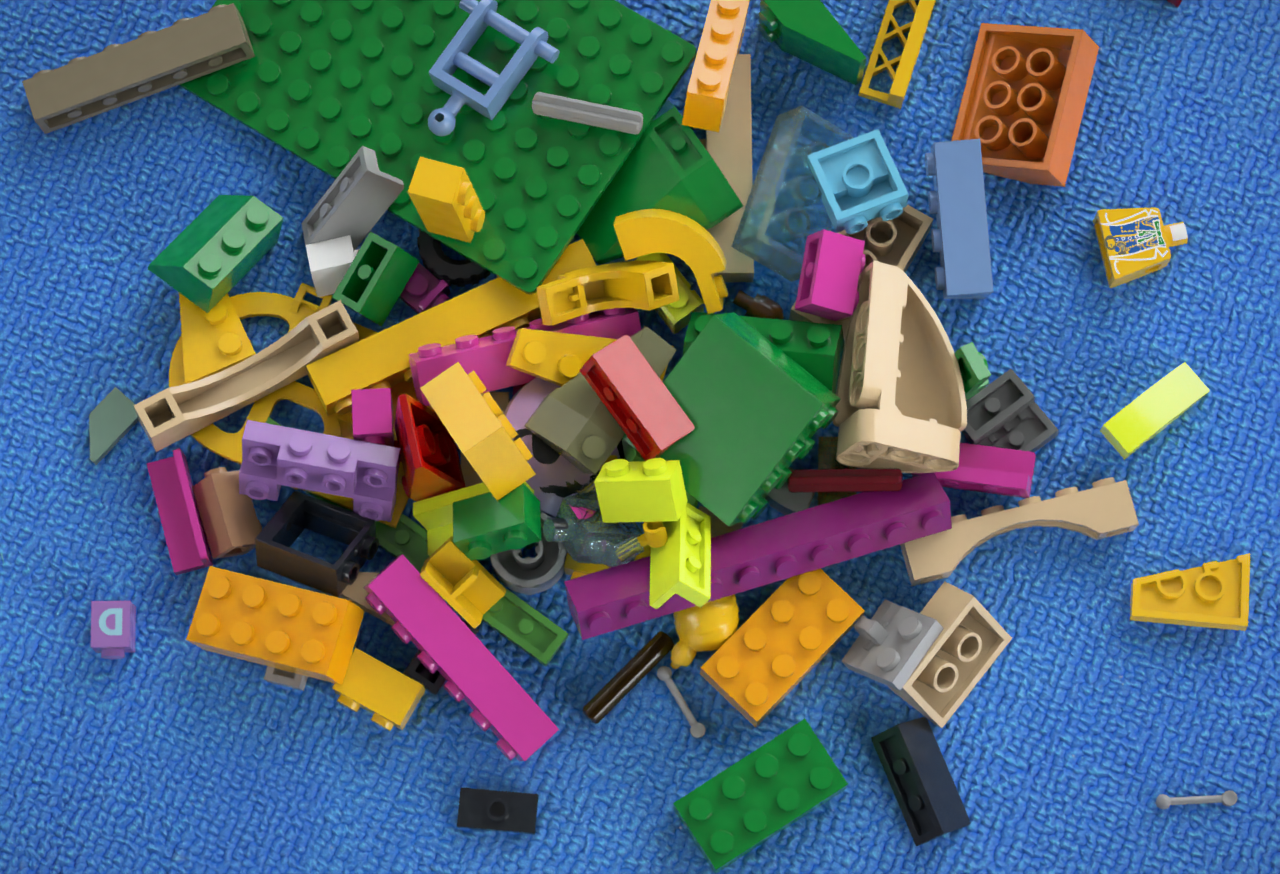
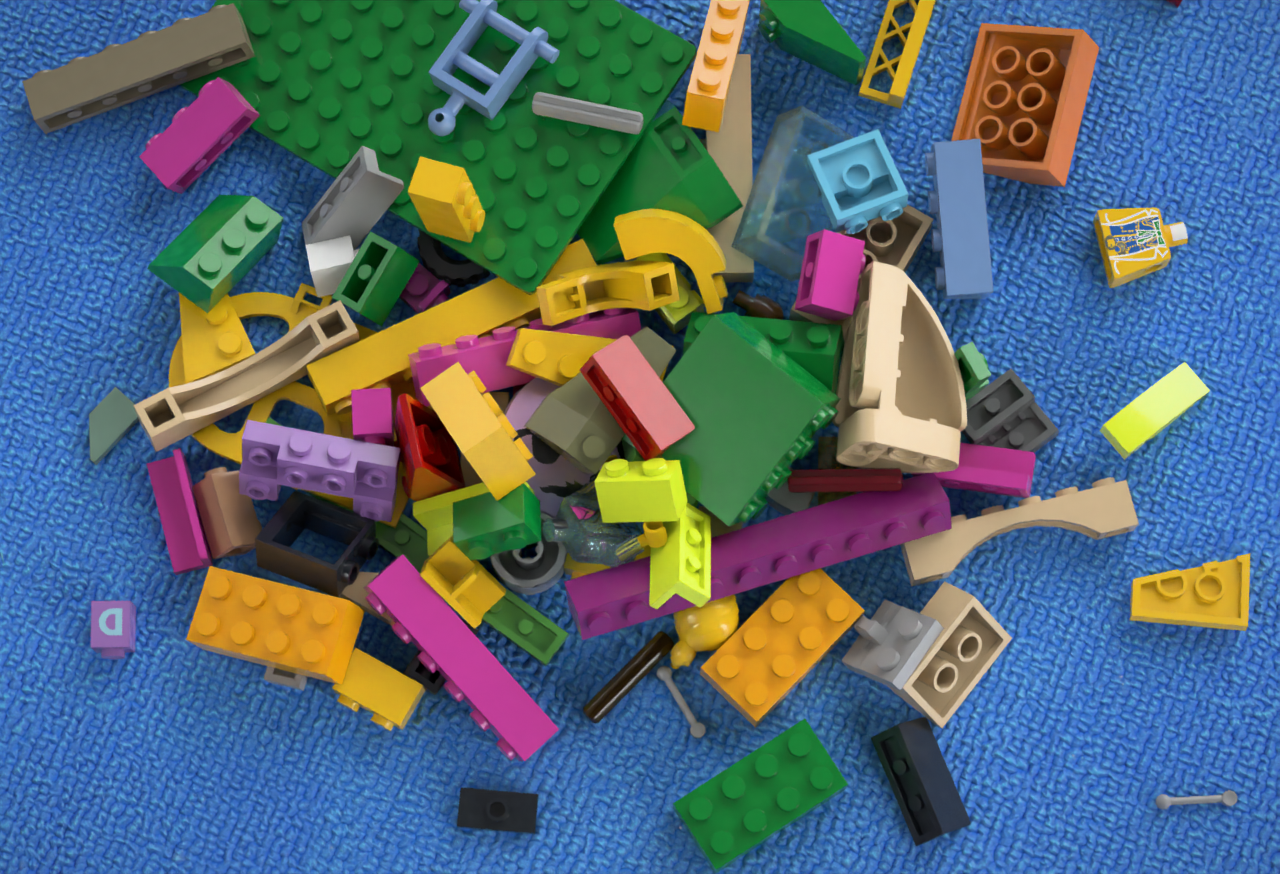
(198, 135): none -> dark pink brick

